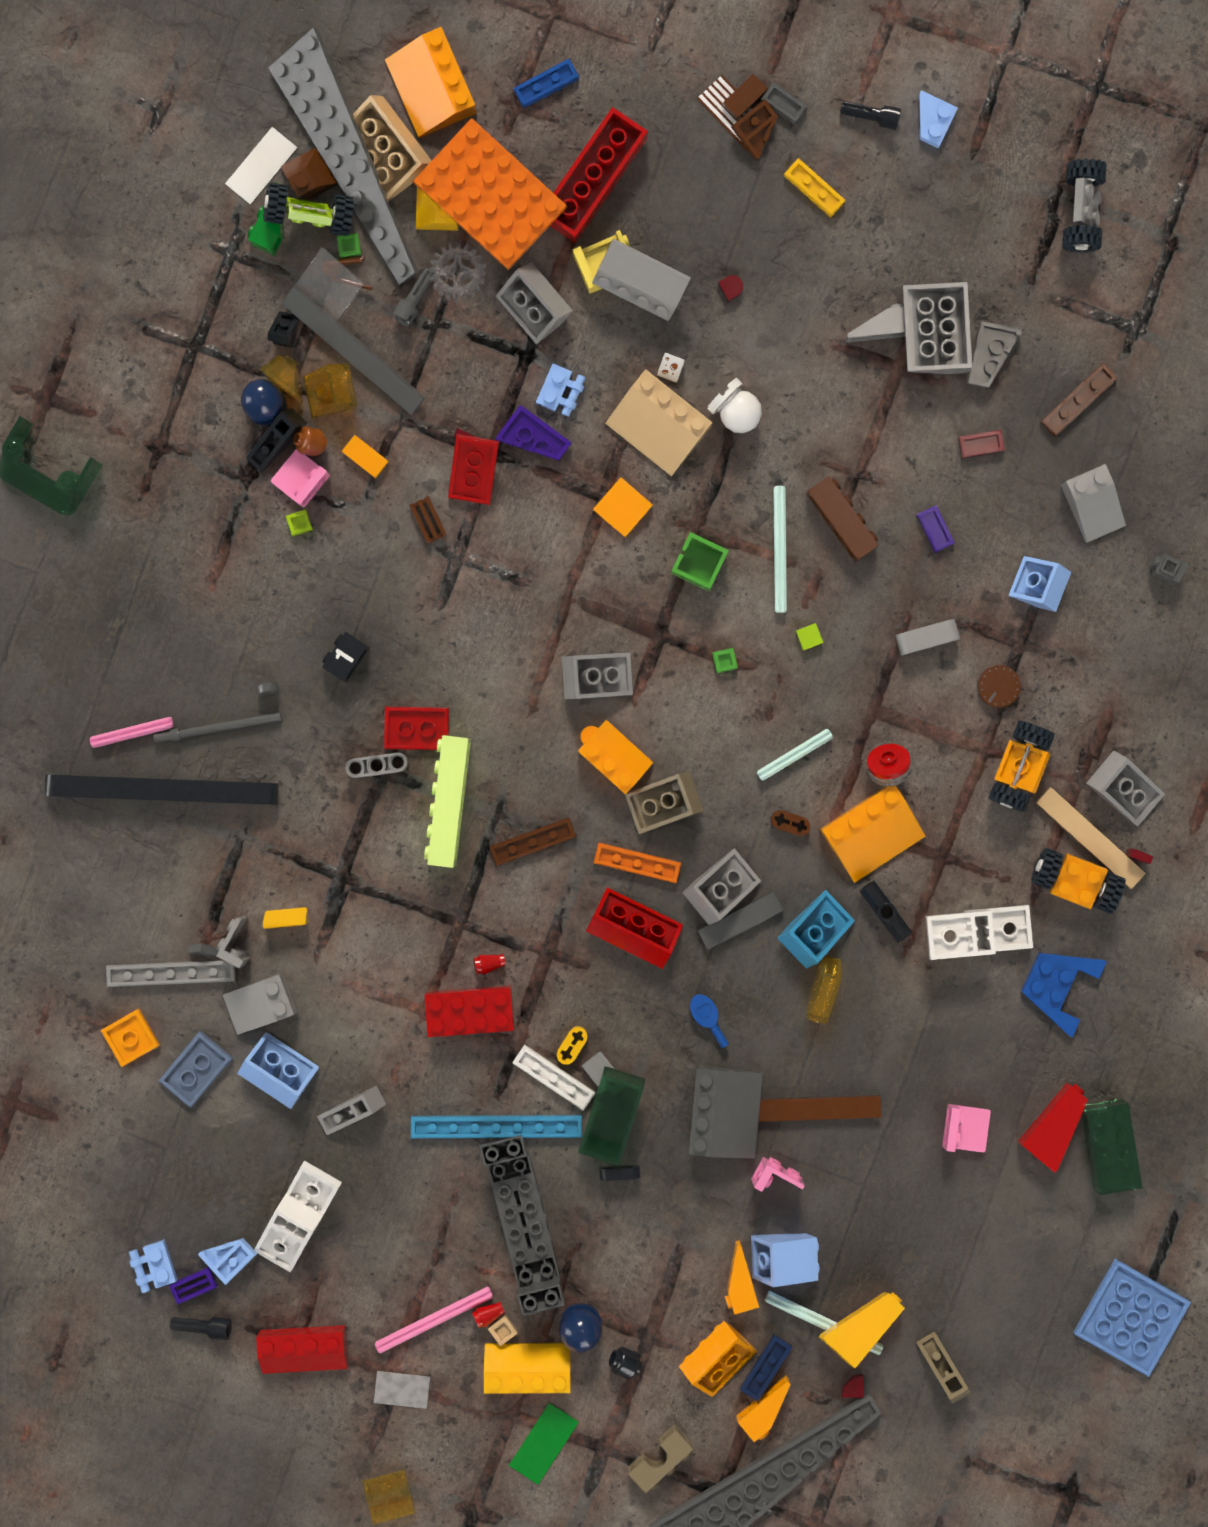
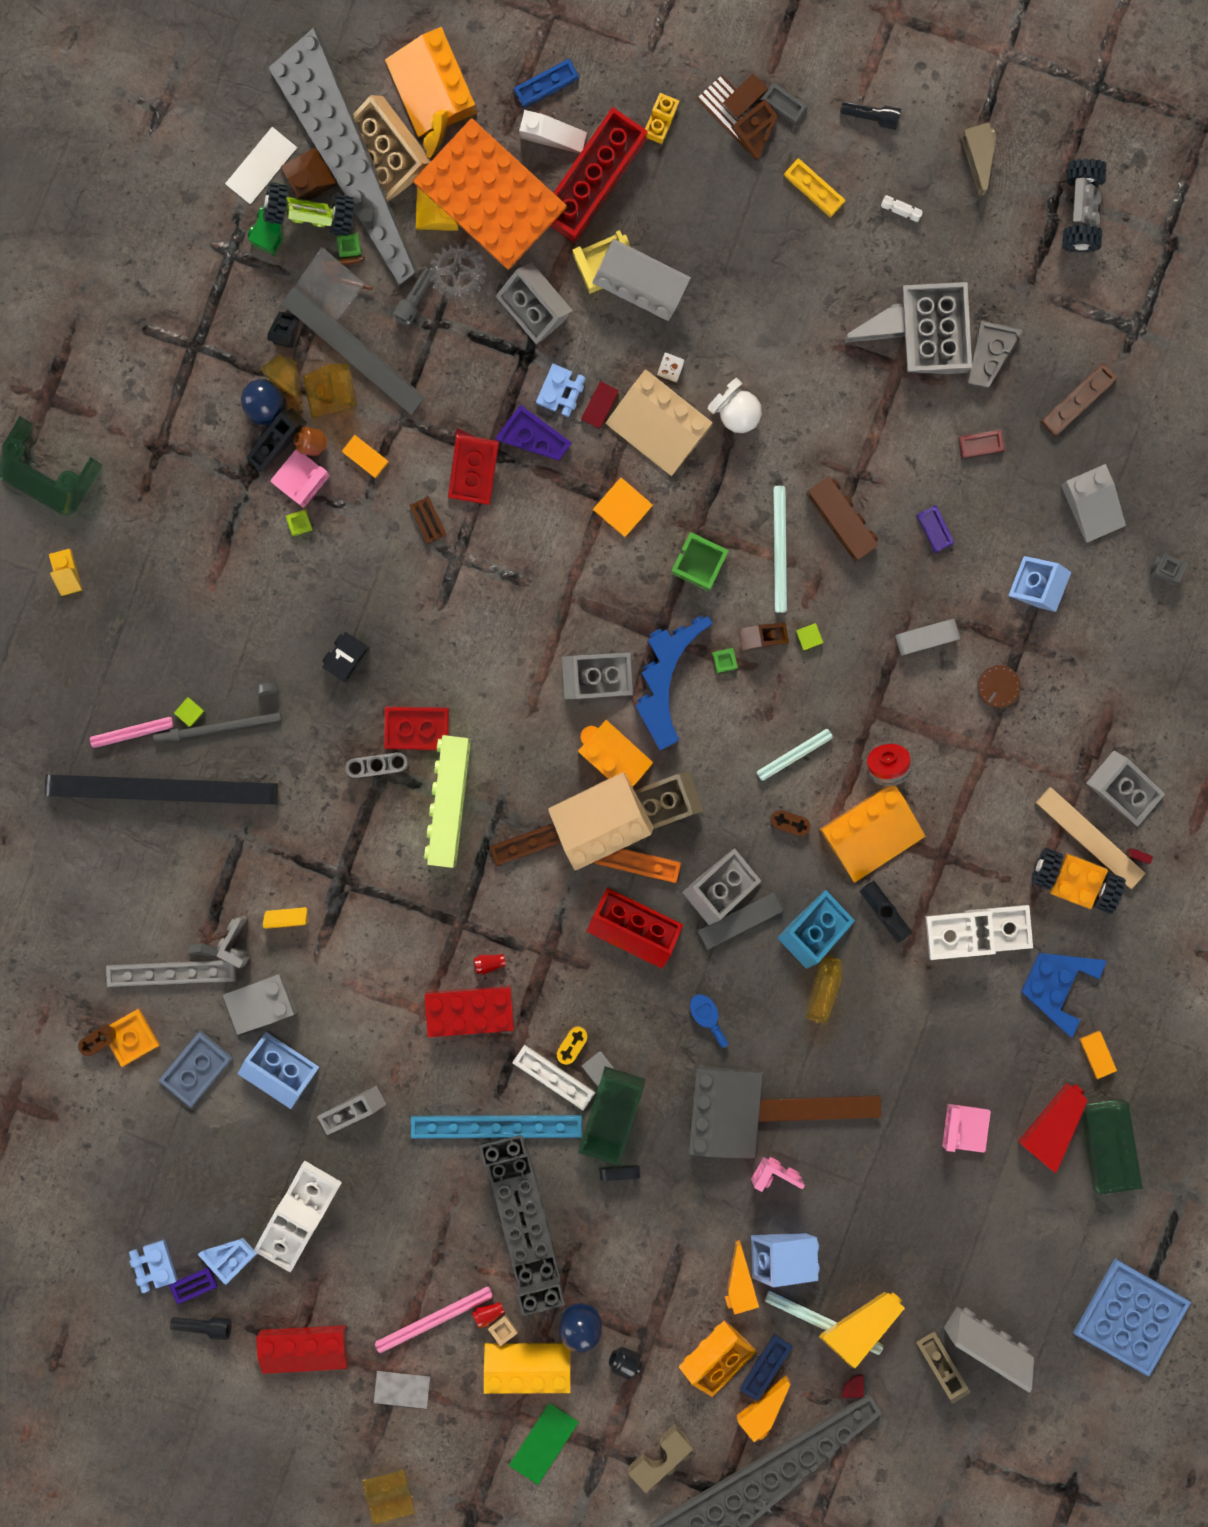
(65, 572): none -> yellow slope
(95, 1037): none -> reddish brown beam
(189, 712): none -> lime tile
(434, 139): none -> yellow slope
(551, 132): none -> white slope
(600, 405): none -> dark red tile
(600, 821): none -> tan slope
(661, 118): none -> yellow slope
(667, 650): none -> blue arch
(731, 287): dark red tile -> none
(763, 636): none -> reddish brown slope
(901, 208): none -> white axle
(934, 118): light blue wing -> none
(979, 149): none -> dark tan slope
(991, 1347): none -> light grey slope
(1022, 766): plate -> none
(1098, 1054): none -> light orange tile

